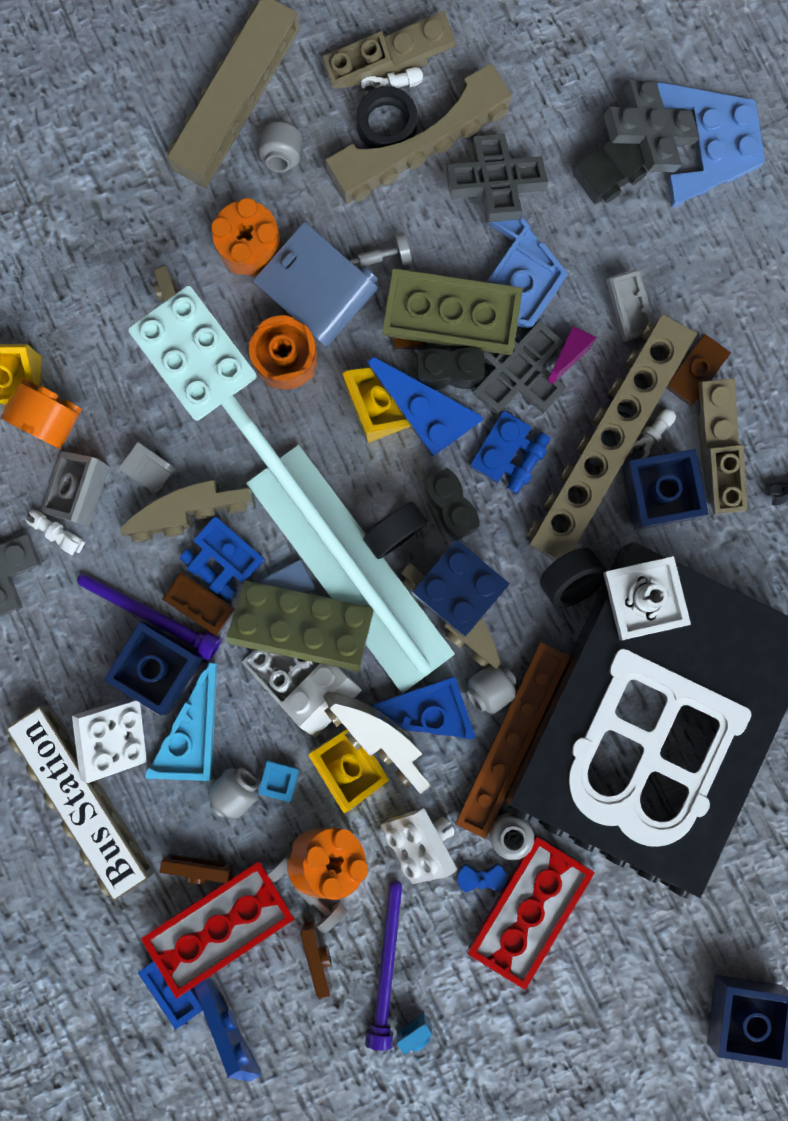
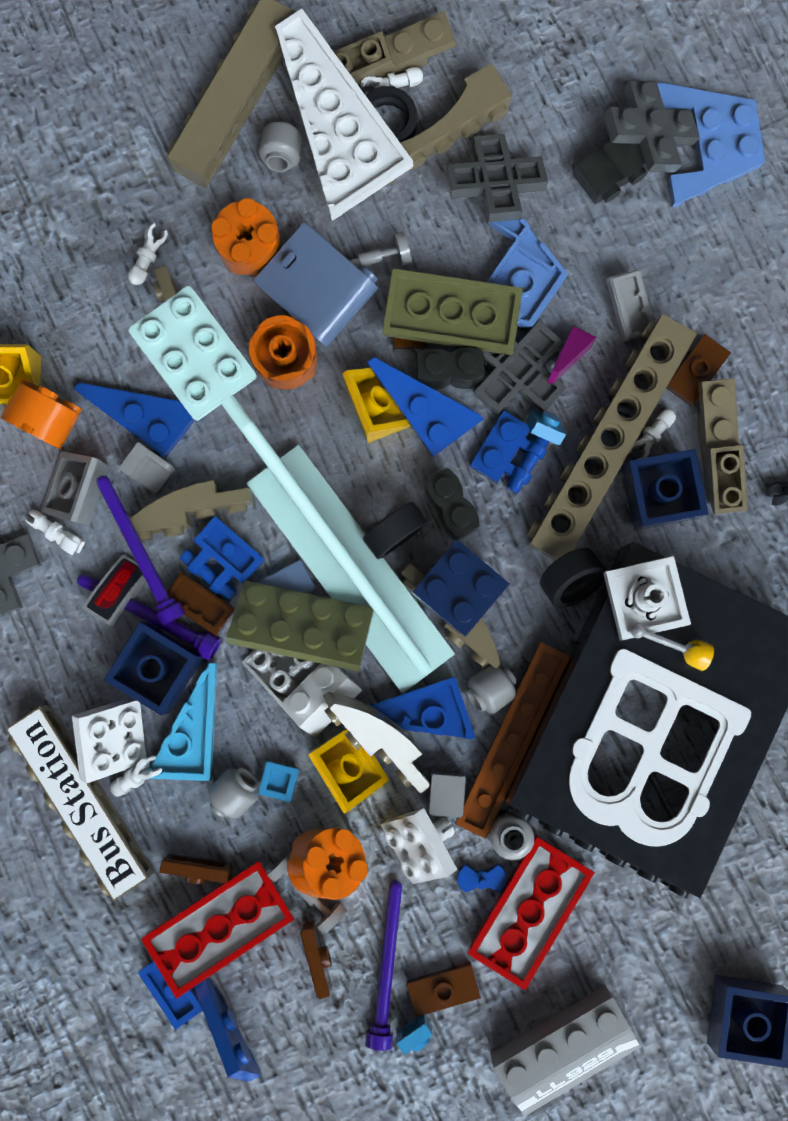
(115, 590): none -> slope
(134, 777): none -> white piece
(146, 255): none -> white piece
(150, 418): none -> blue wing
(167, 608): none -> dark purple piece
(345, 132): none -> white wing
(443, 989): none -> reddish brown plate
(446, 793): none -> light grey panel
(546, 426): none -> dark azure plate
(564, 1051): none -> light grey slope
(696, 653): none -> hinge

